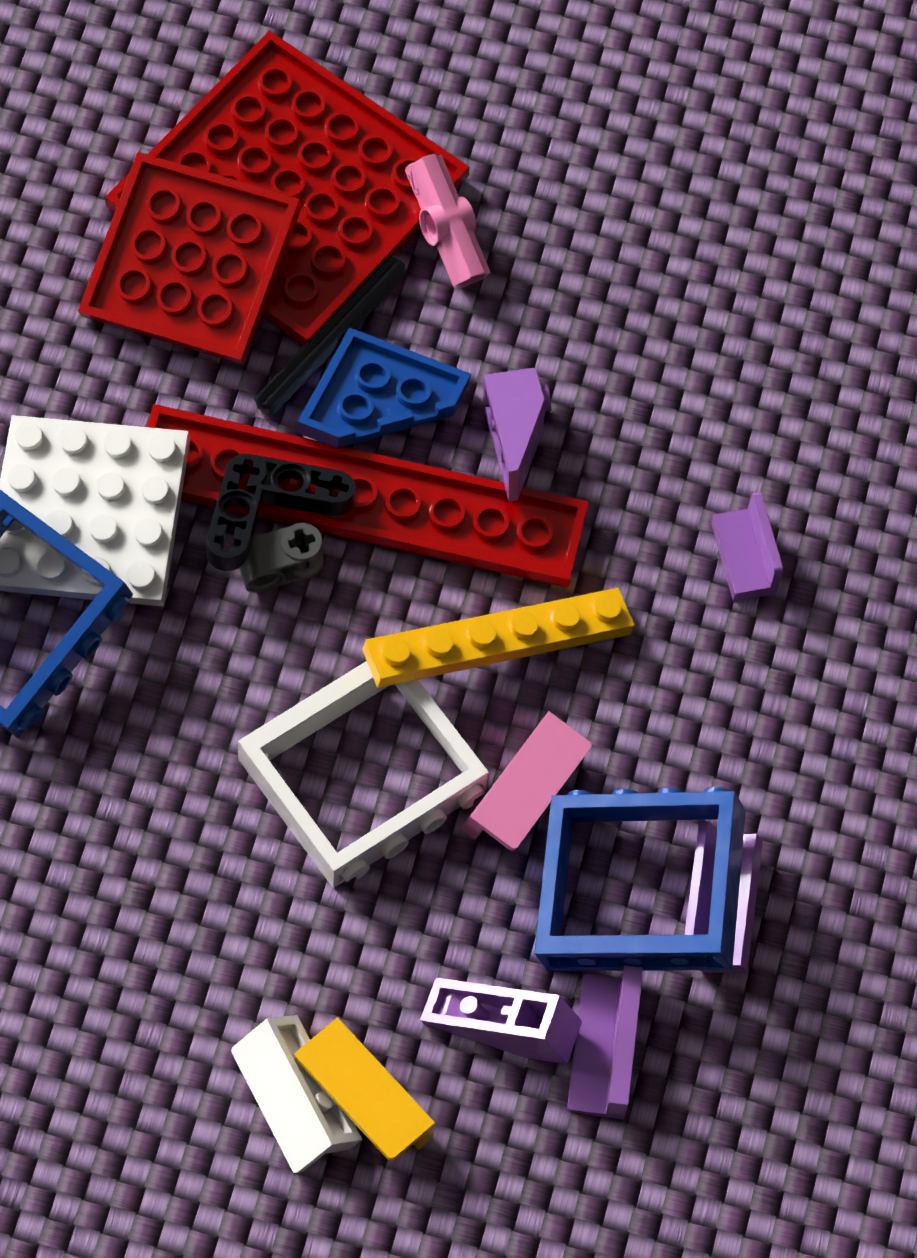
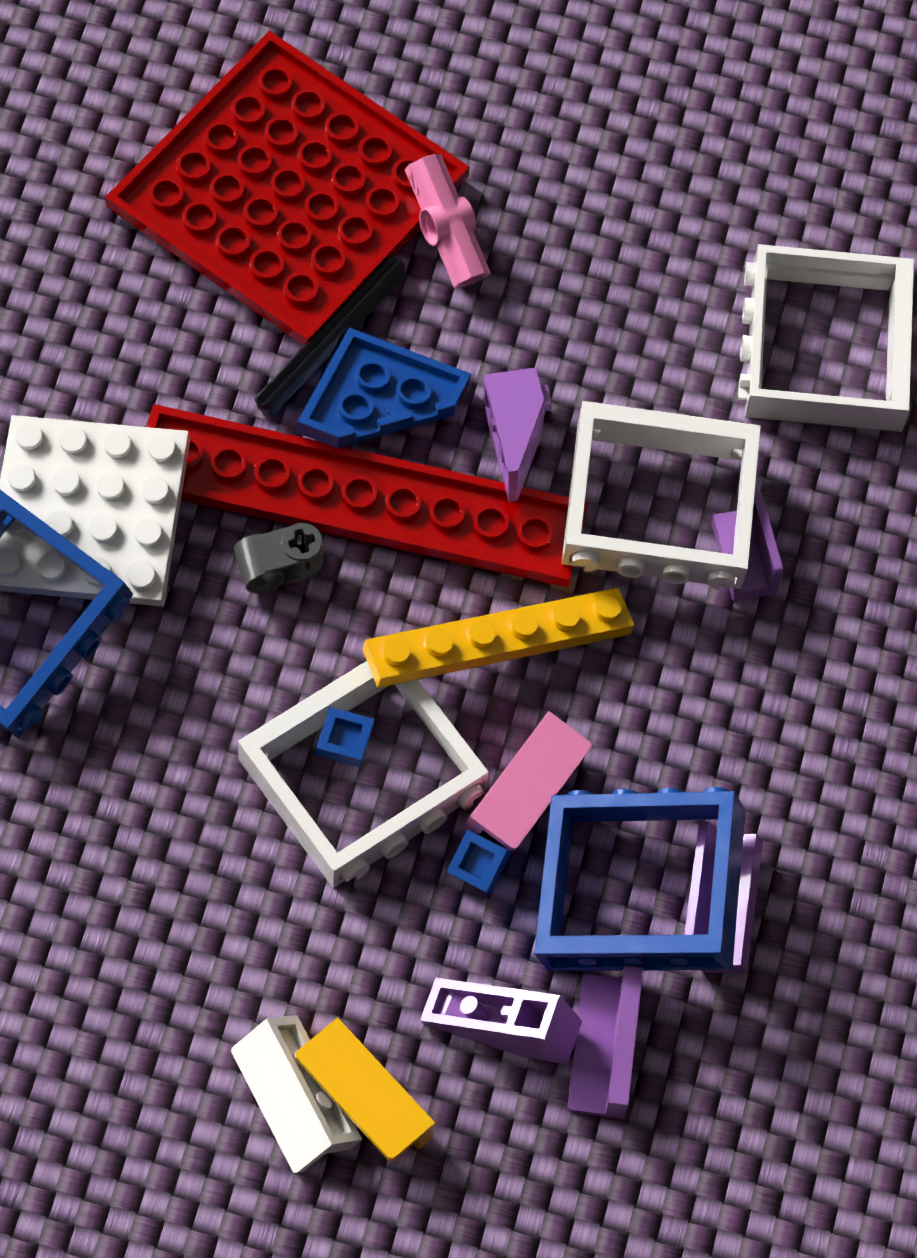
(190, 258): red plate -> none
(264, 488): black beam -> none
(345, 737): none -> blue plate
(479, 861): none -> blue plate
(668, 433): none -> white window
(833, 269): none -> white window

